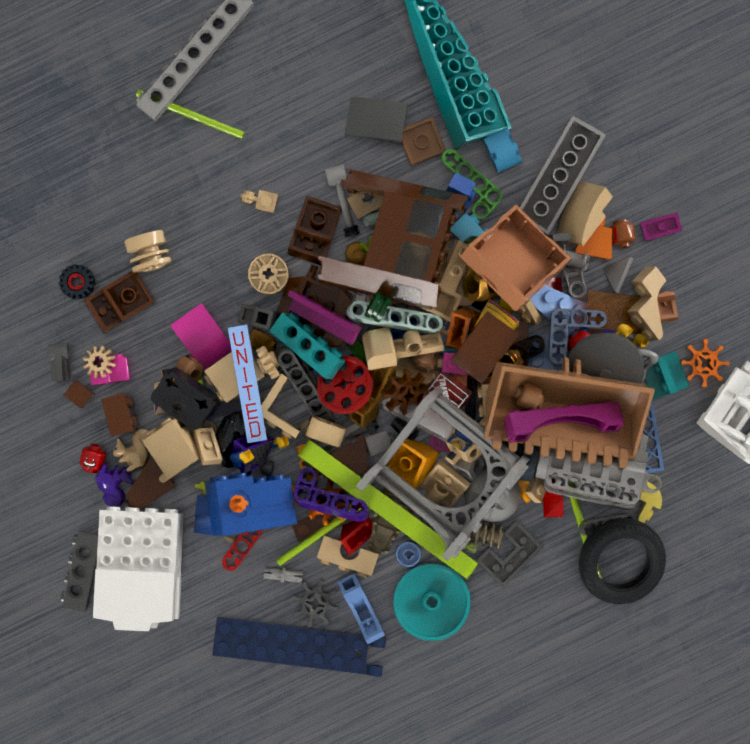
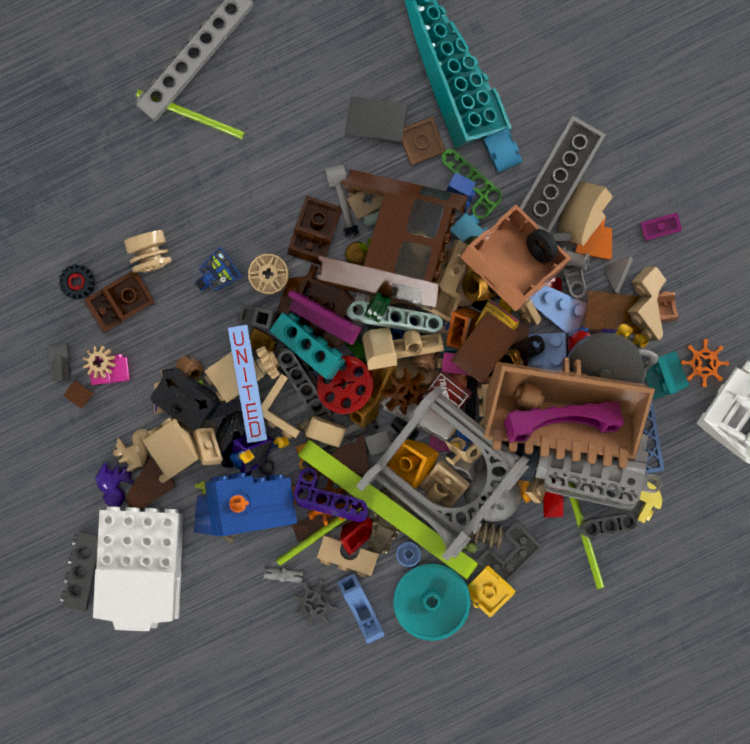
(92, 458): red head -> none
(120, 414): reddish brown brick -> none
(202, 336): dark pink slope -> none
(218, 271): none -> torso
(229, 555): red beam -> none
(265, 201): tan plate -> none
(294, 646): dark blue hinge -> none
(489, 591): none -> yellow plate
(549, 243): none -> black tyre
(563, 327): sand blue beam -> none
(623, 233): dark orange head -> none
(638, 587): black tyre -> none

